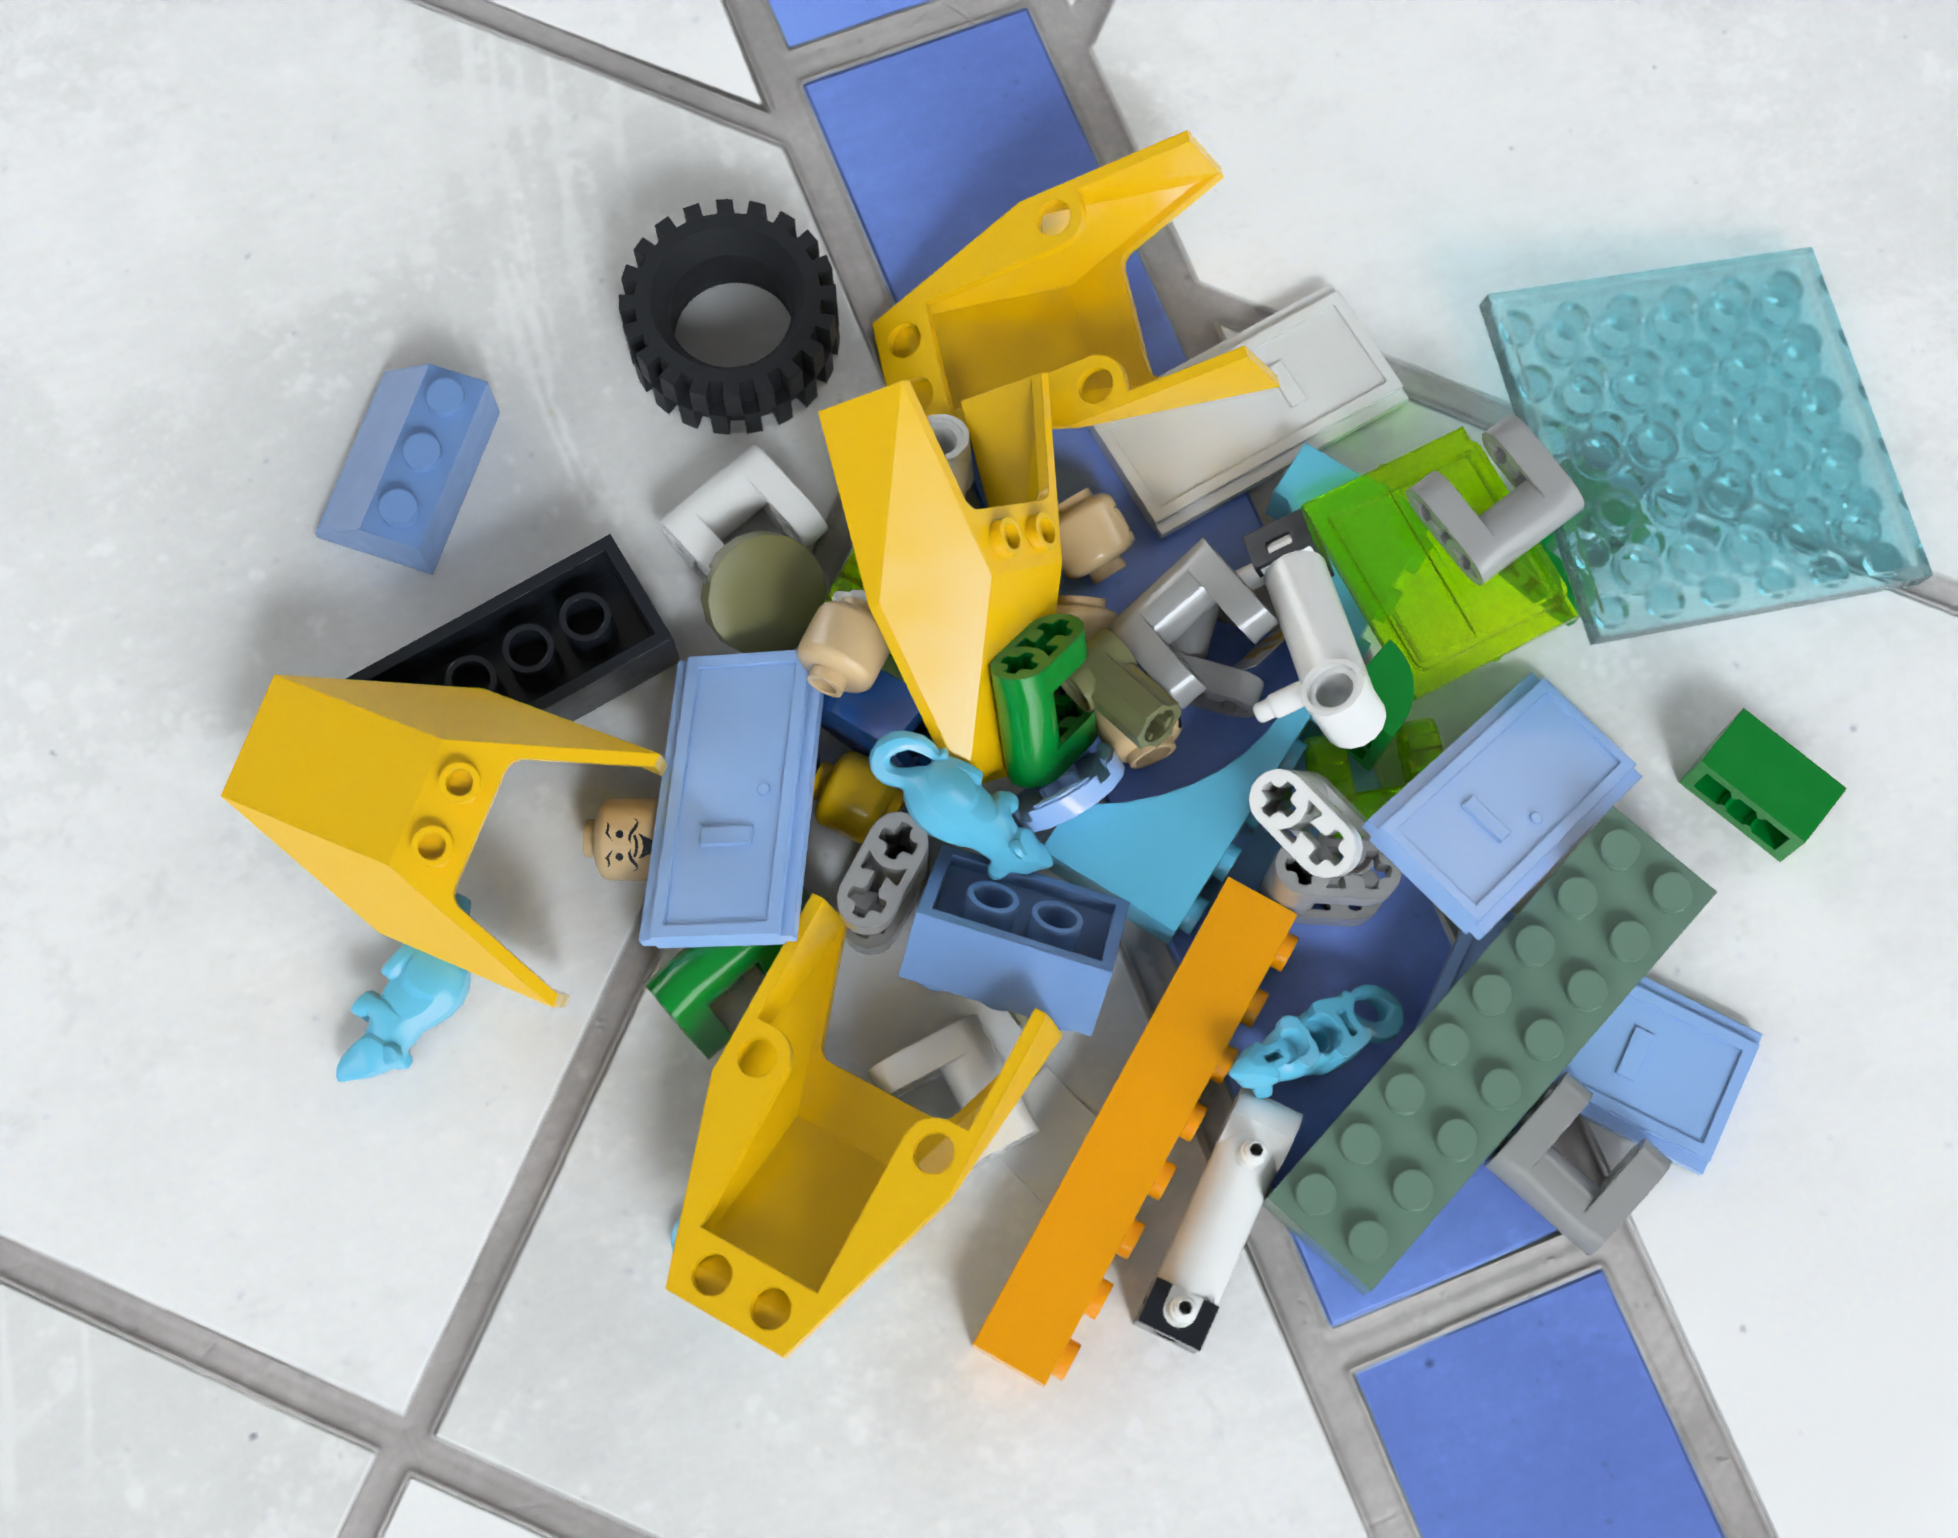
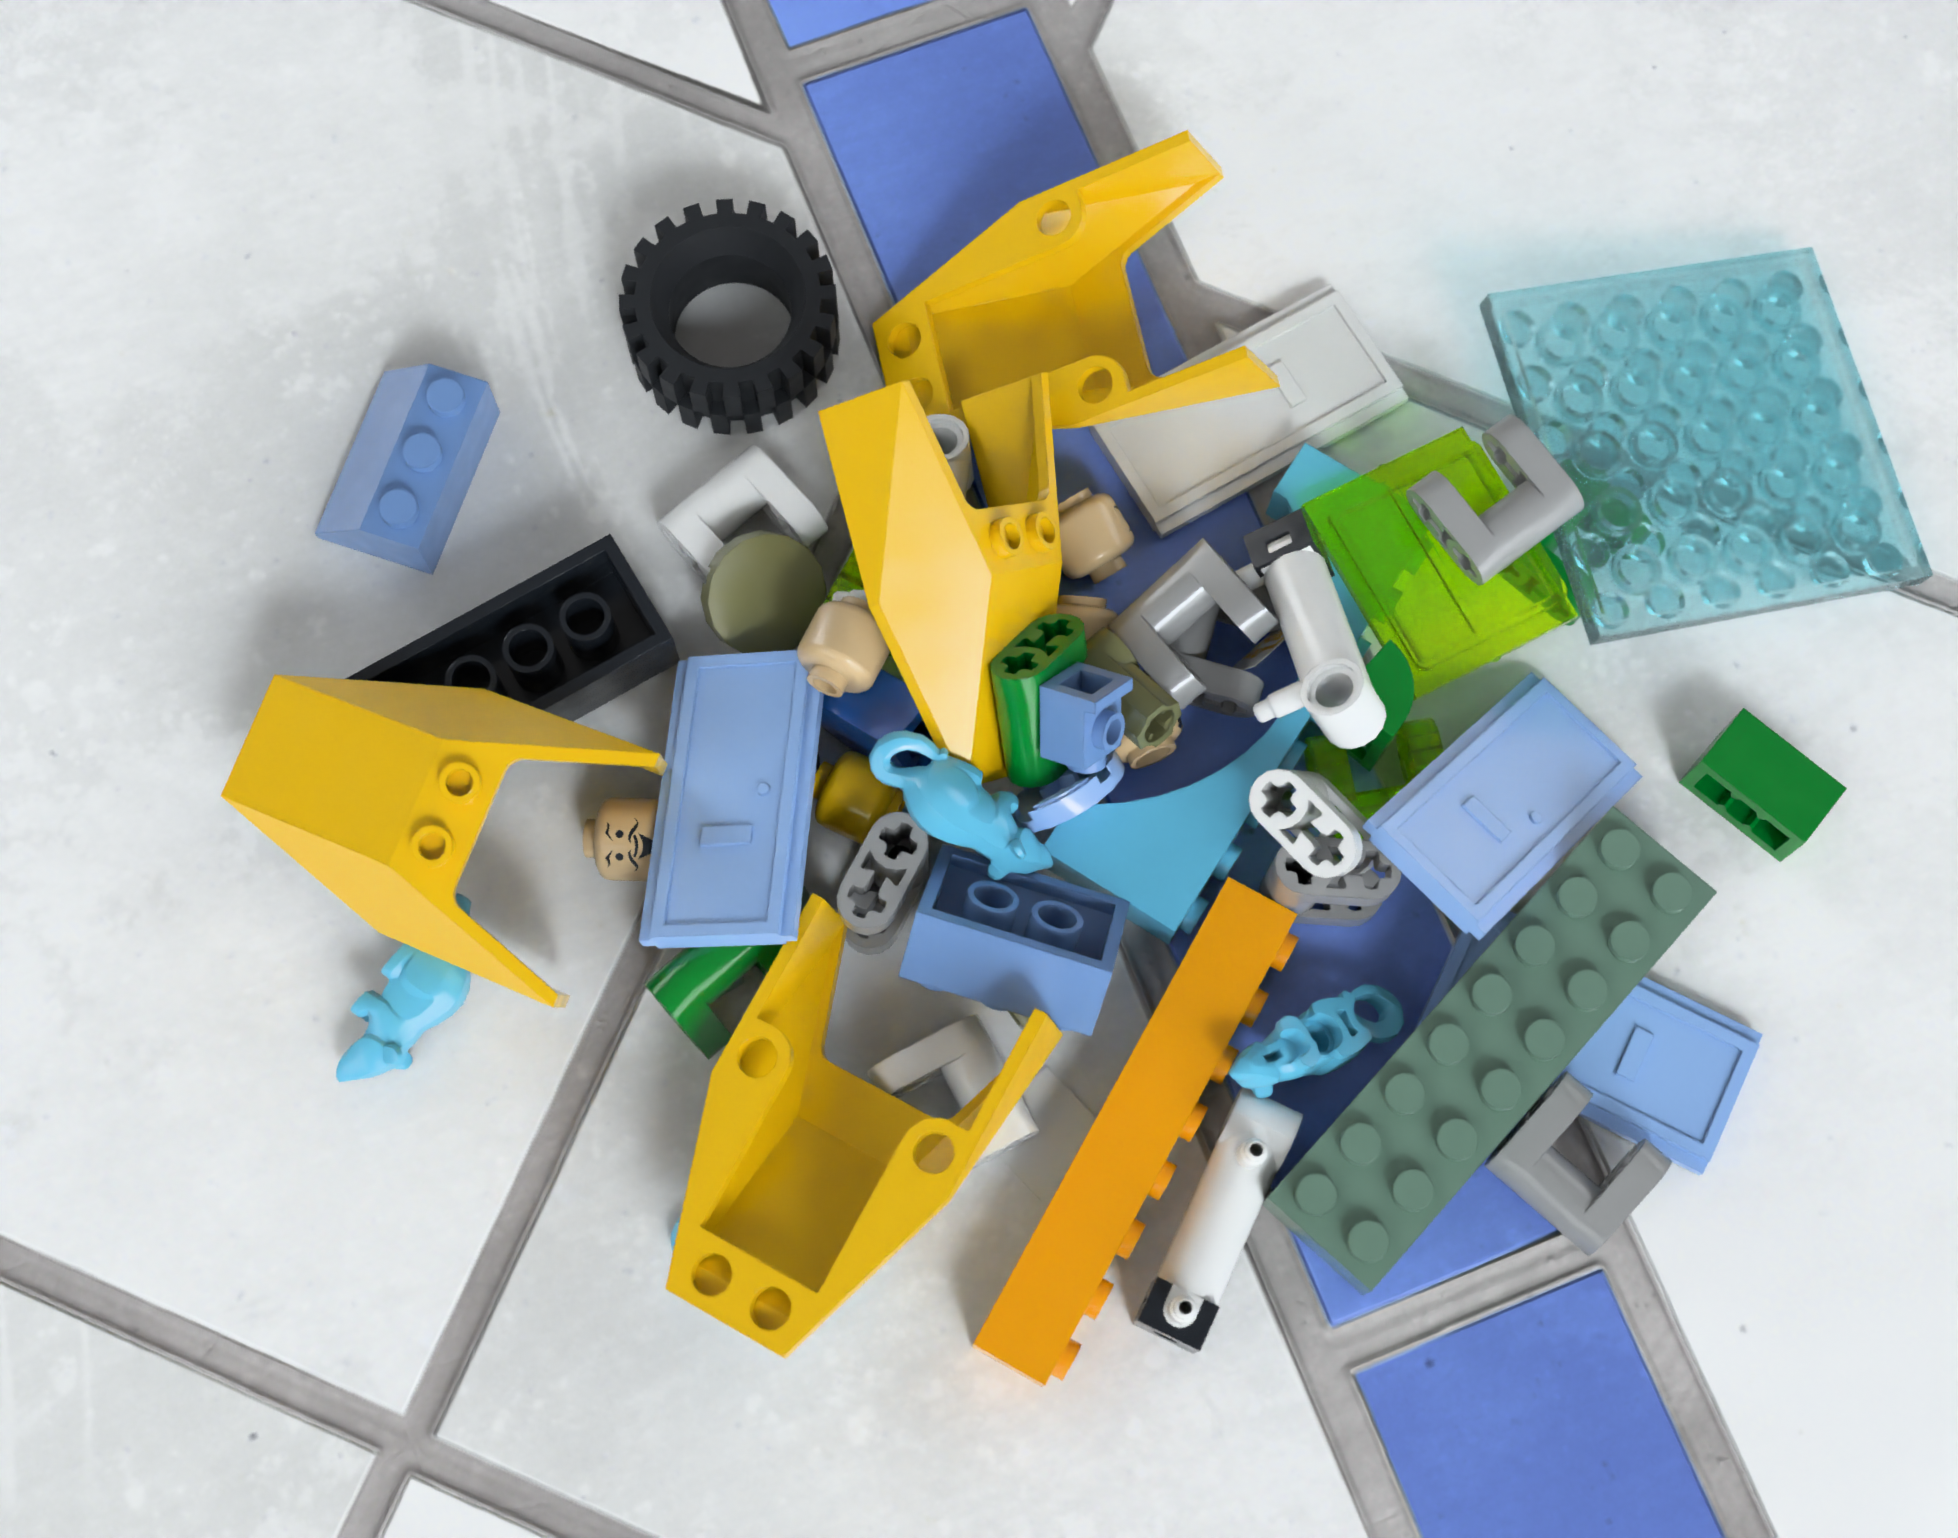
(1082, 716): none -> medium blue brick

